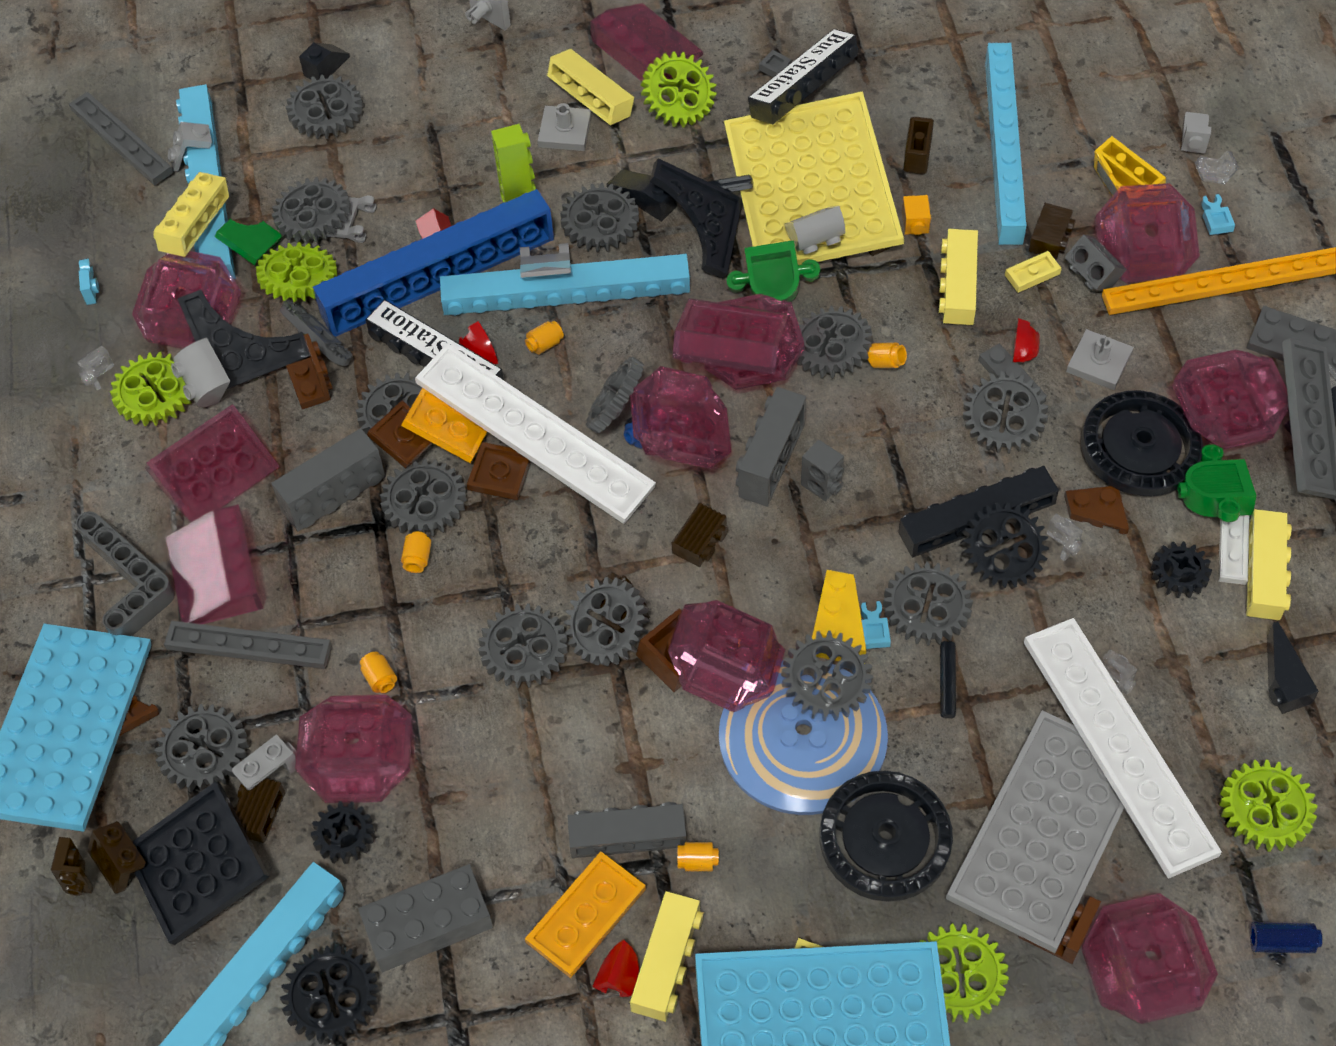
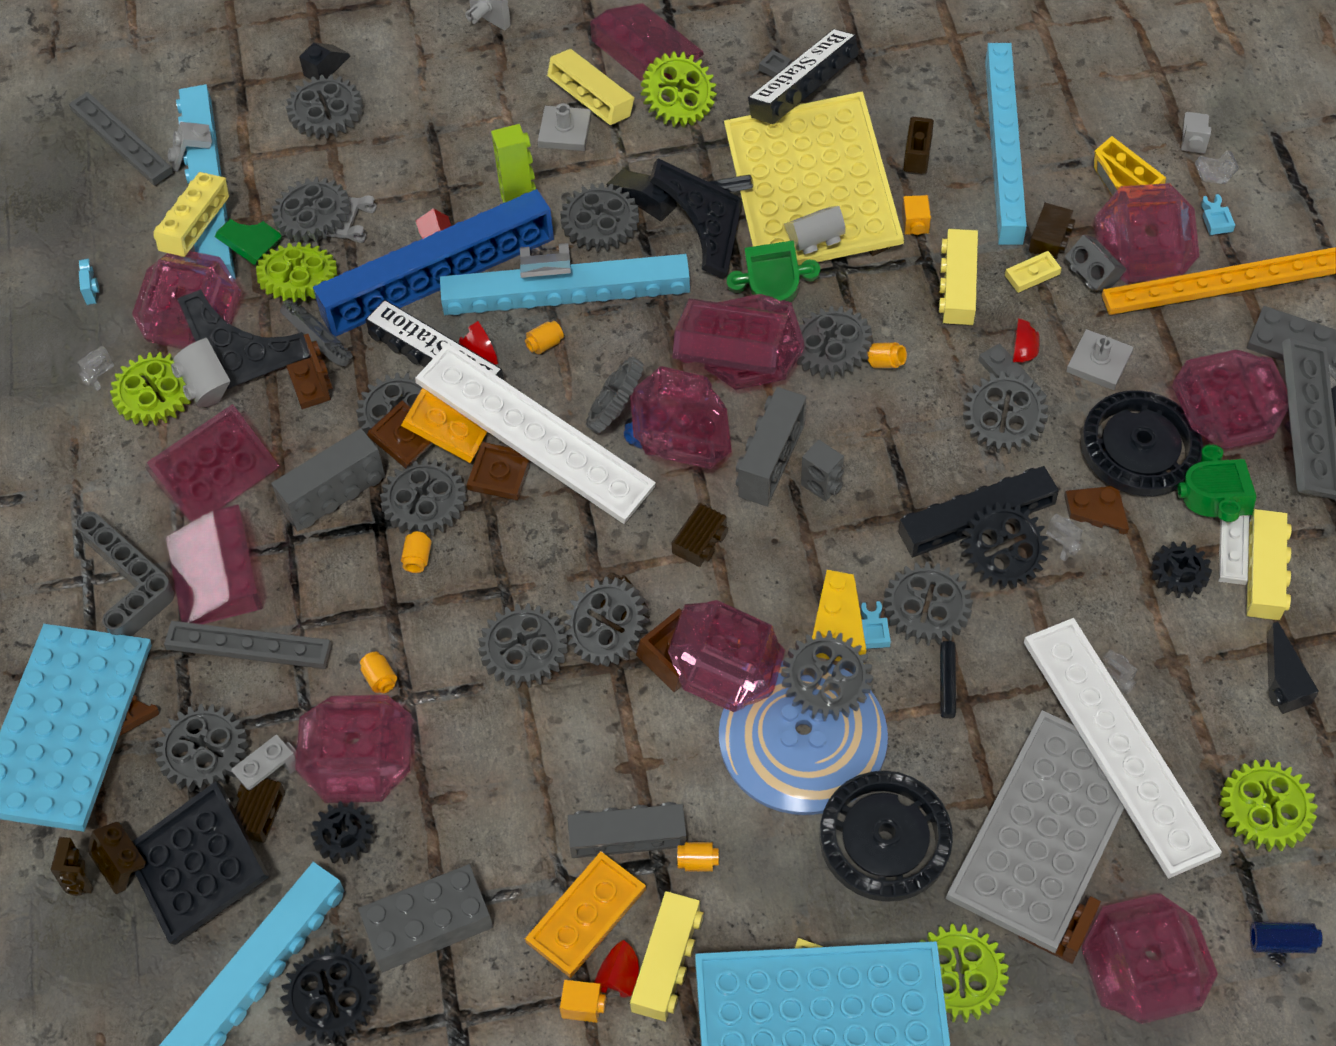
(582, 1001): none -> light orange brick

